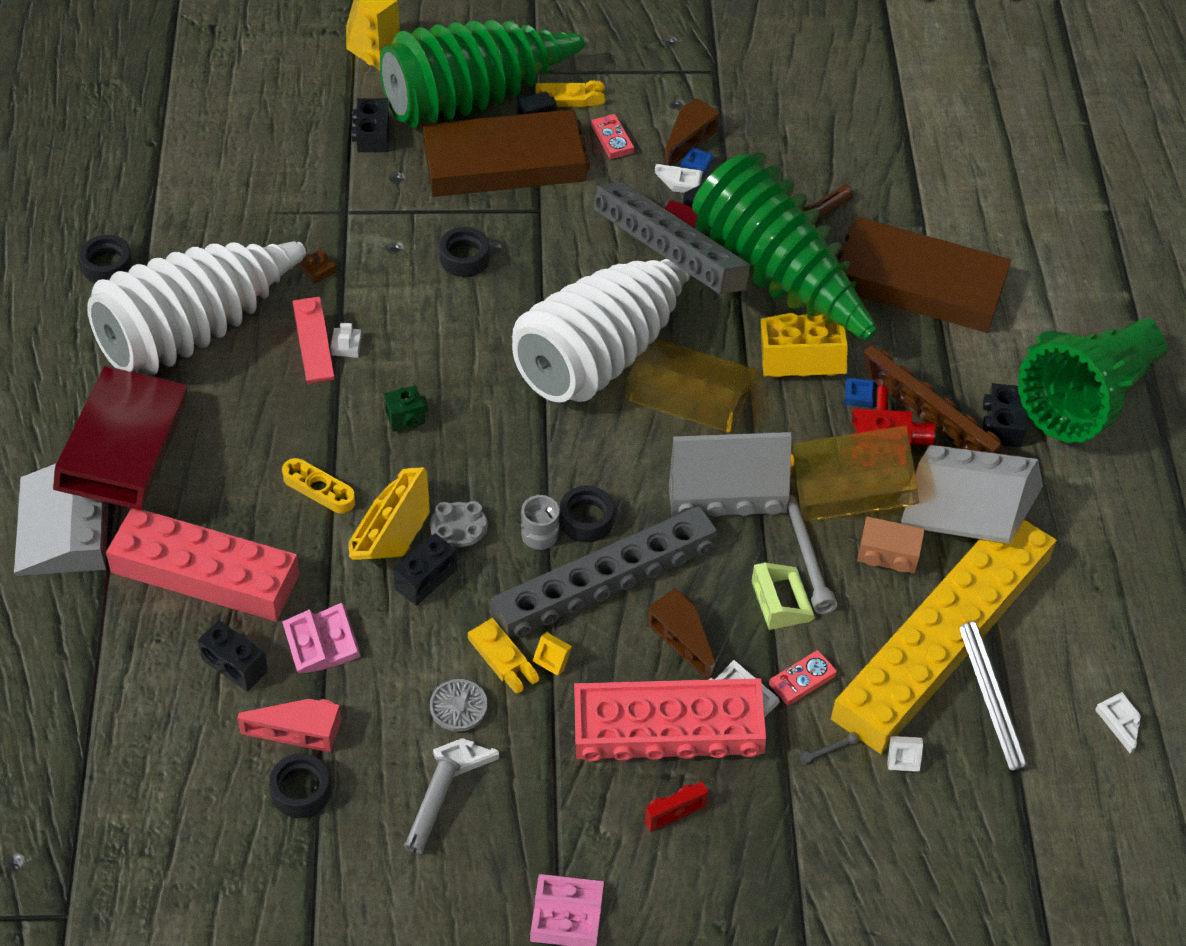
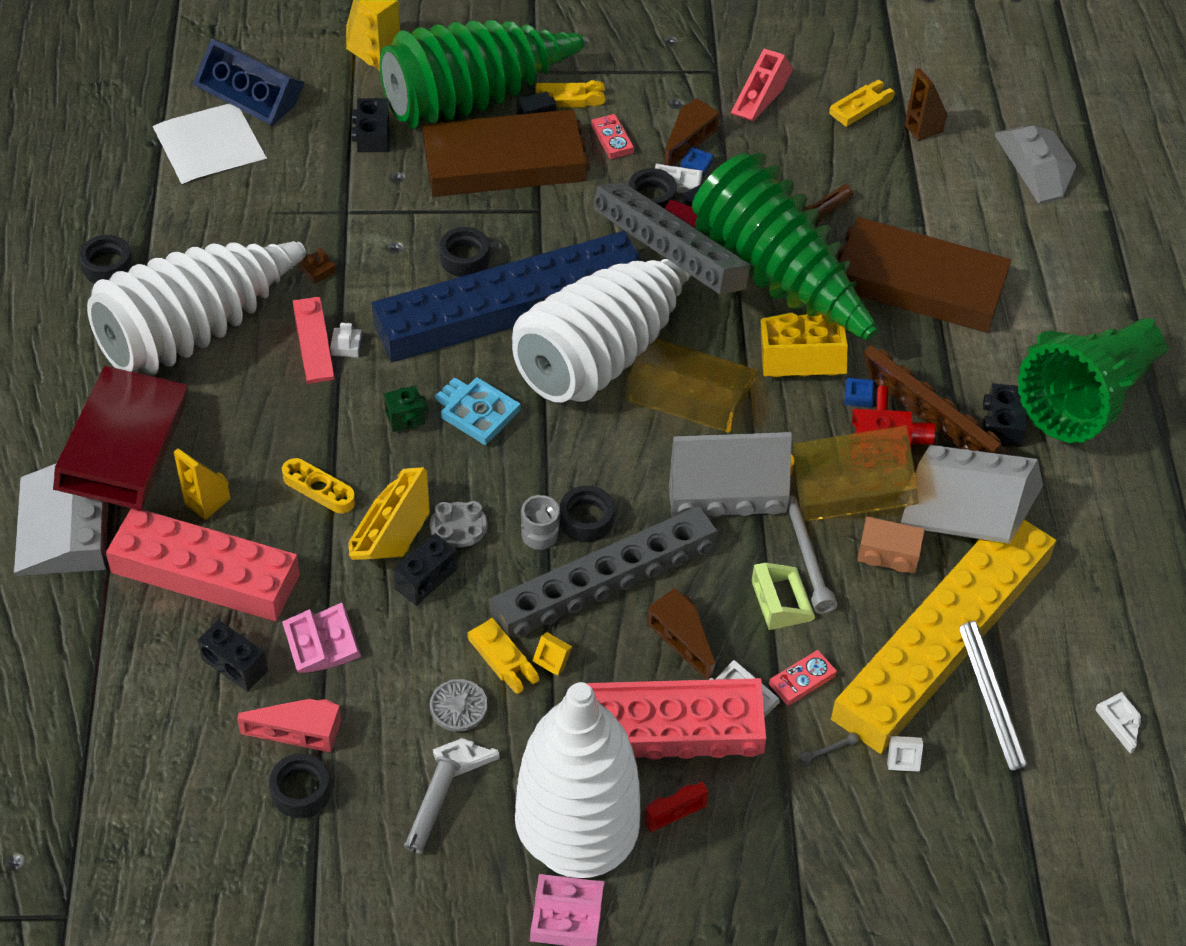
(201, 487): none -> yellow slope
(208, 142): none -> white sticker
(247, 82): none -> dark blue slope
(477, 408): none -> medium azure piece
(489, 298): none -> dark blue brick
(578, 788): none -> white cone
(655, 178): none -> black tyre
(763, 85): none -> coral slope
(861, 103): none -> yellow hinge
(925, 109): none -> reddish brown slope
(1039, 160): none -> light grey wedge

